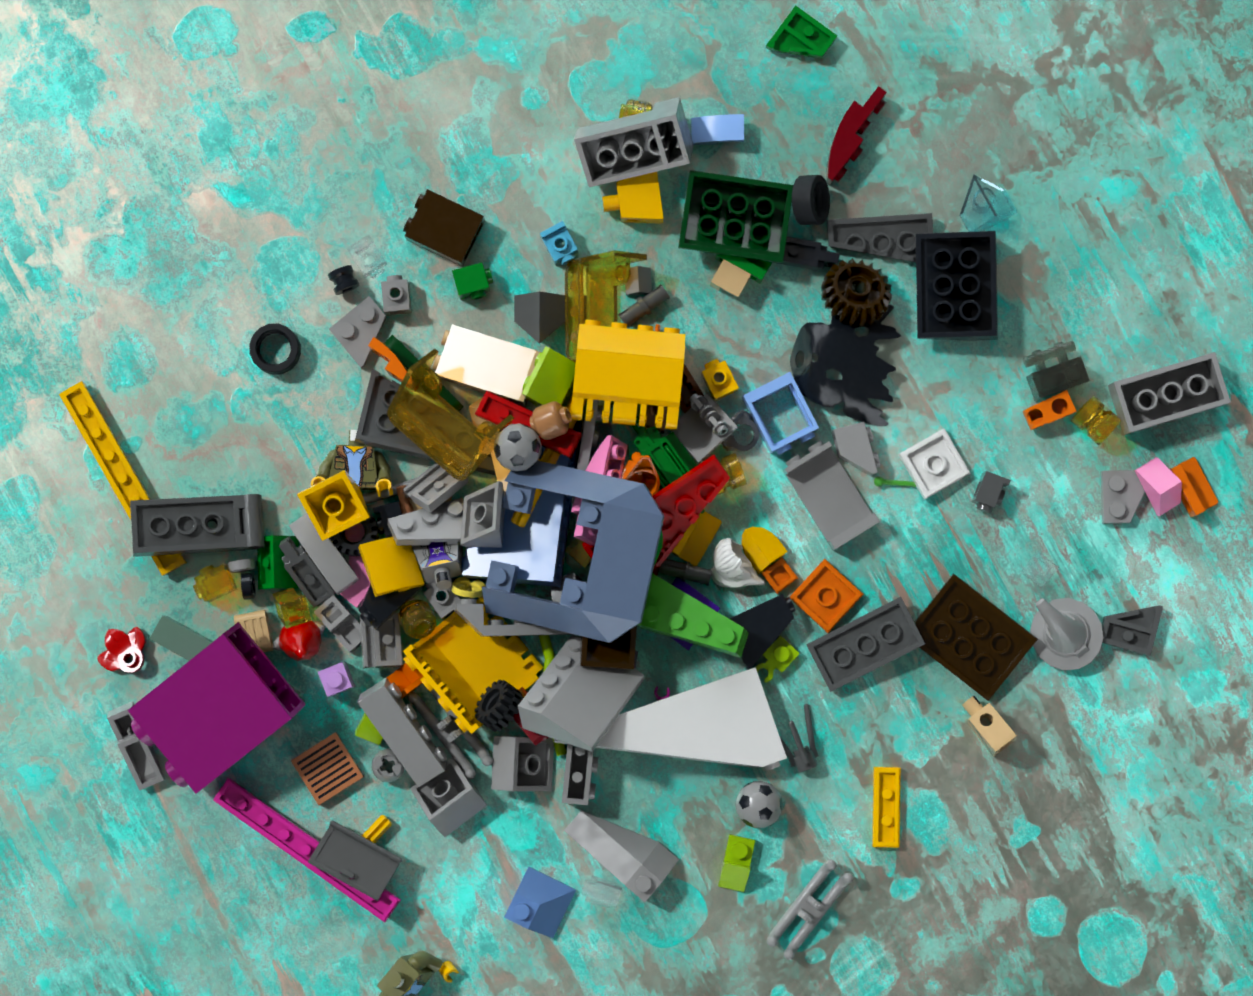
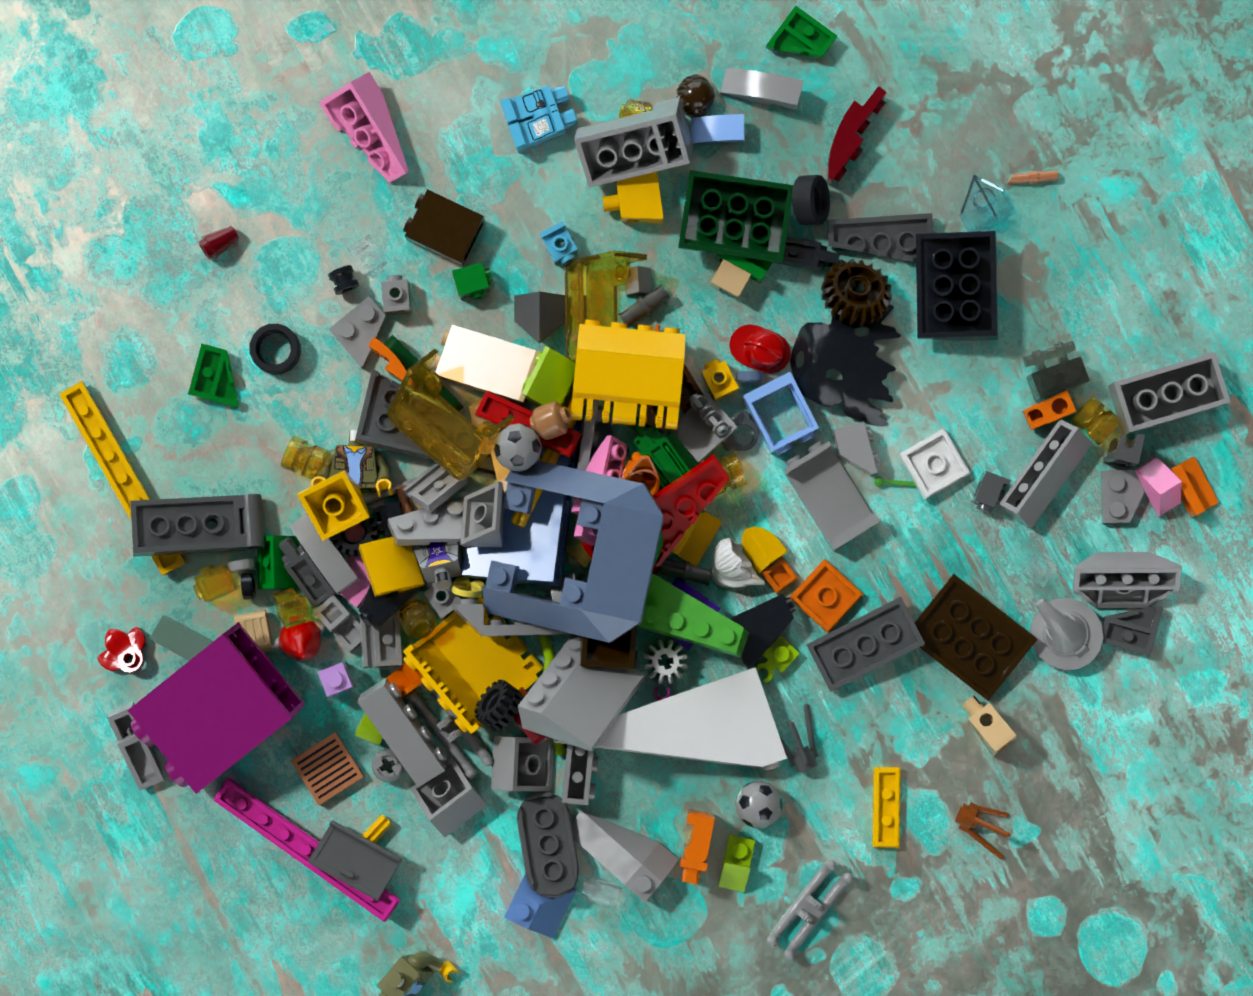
(213, 377): none -> green wing
(217, 242): none -> dark red cone
(302, 457): none -> clear yellow wheel
(365, 118): none -> bright pink wedge
(475, 483): none -> clear panel
(535, 116): none -> medium azure hips
(547, 845): none -> dark grey tile
(661, 669): none -> white gear
(695, 95): none -> dark brown hair
(697, 846): none -> orange hips
(749, 376): none -> sand blue tile
(760, 348): none -> red piece
(762, 87): none -> light grey slope
(969, 817): none -> dark orange plant
(1033, 177): none -> nougat piece
(1045, 473): none -> light grey brick
(1126, 579): none -> light grey wedge
(1127, 453): none -> dark grey hinge

